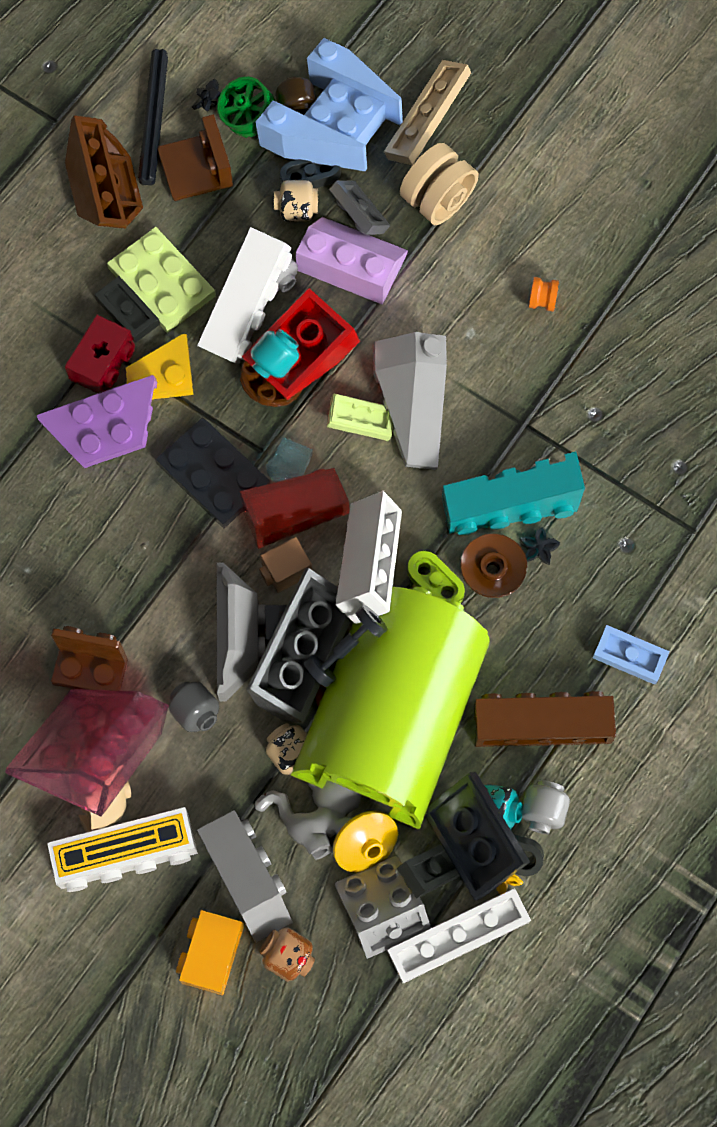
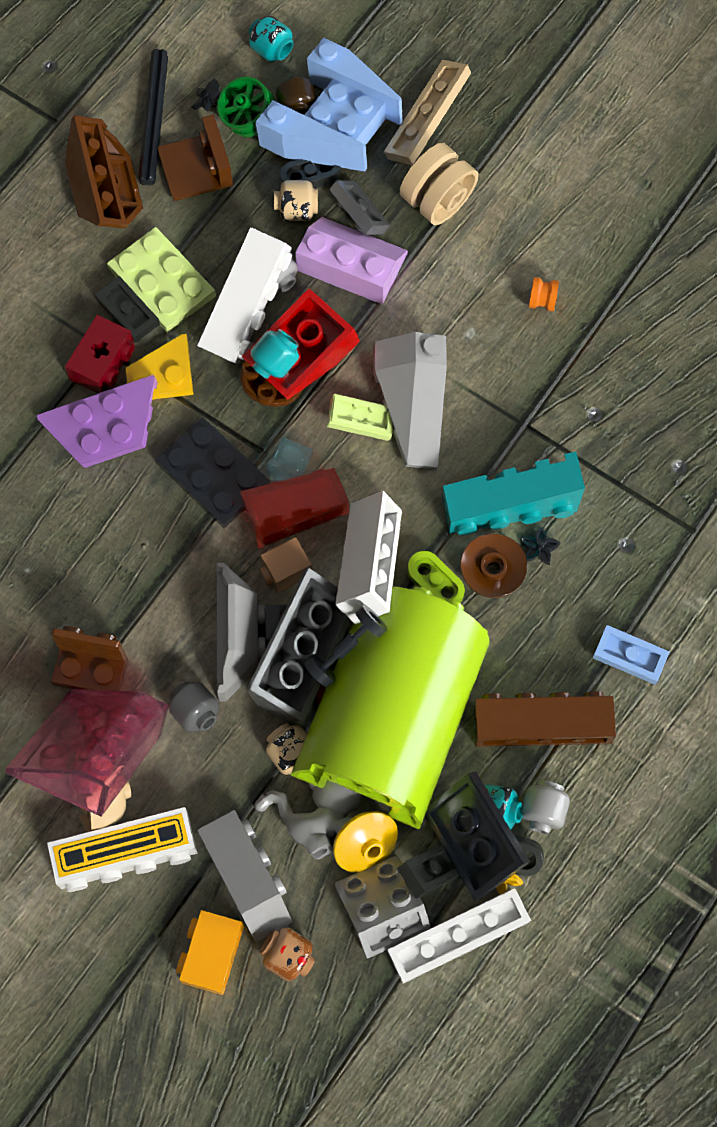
(270, 38): none -> teal head

